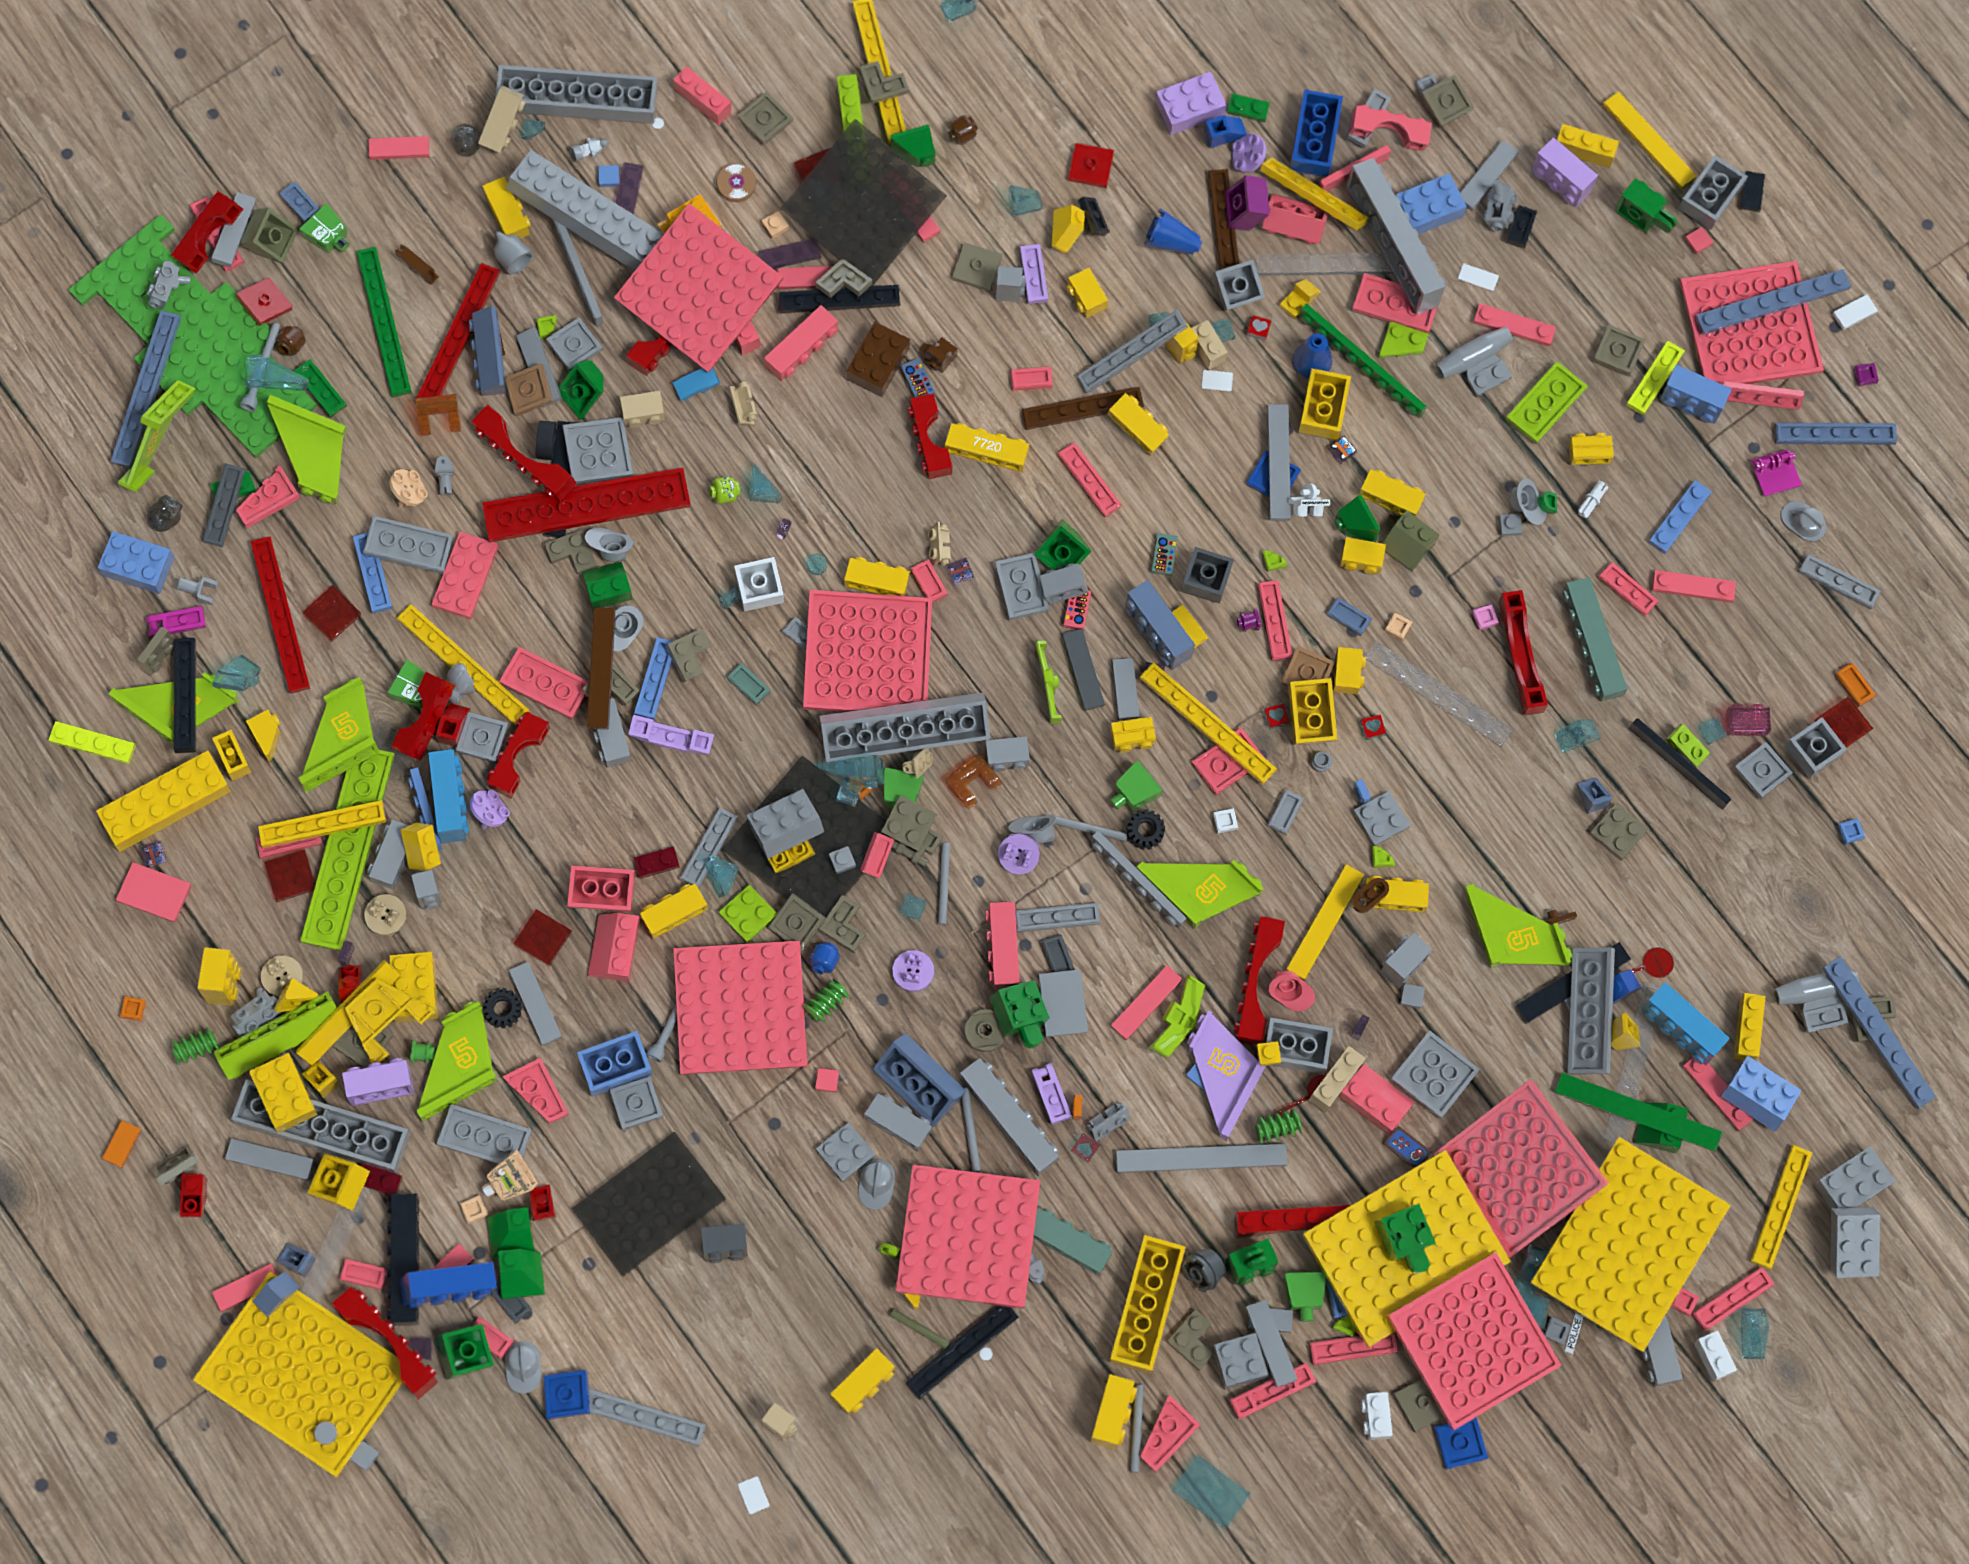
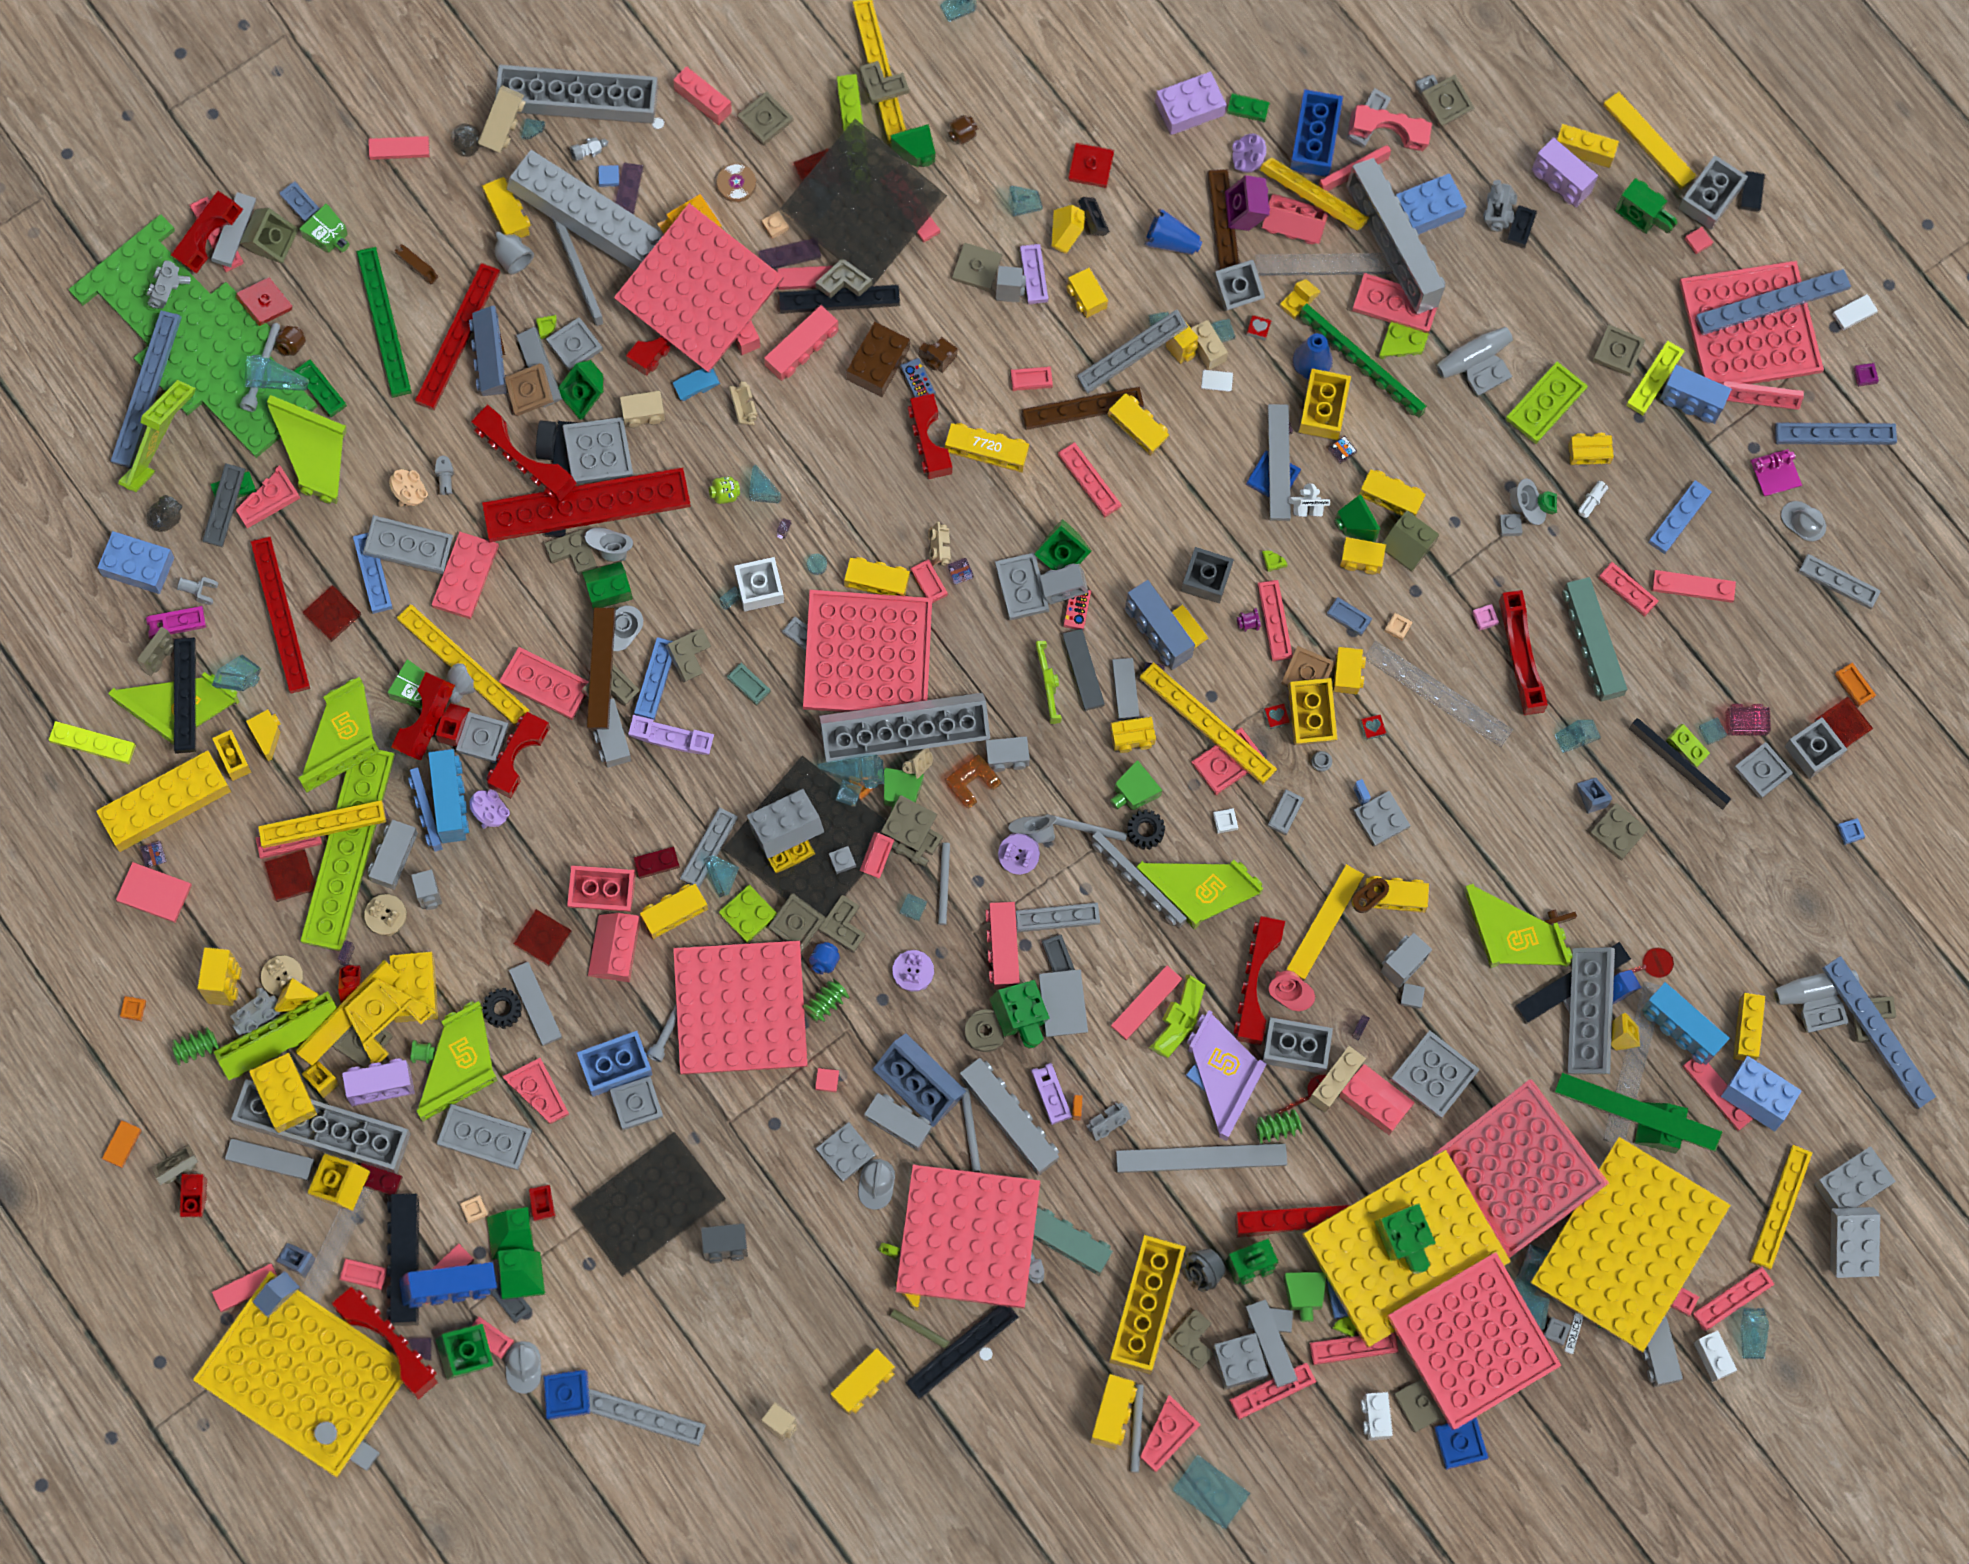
(420, 846): yellow brick -> none
(438, 405): clear orange connector -> none
(510, 1178): light nougat torso -> none
(753, 1495): white sticker -> none
(1085, 1148): clear light blue tile -> none
(1164, 554): tile -> none
(1224, 130): blue slope -> none
(1268, 1054): yellow plate -> none
(1381, 858): lime tile -> none
(1407, 1147): slope -> none
(1478, 277): white sticker -> none
(1487, 174): light grey tile -> none
(1517, 325): coral plate -> none

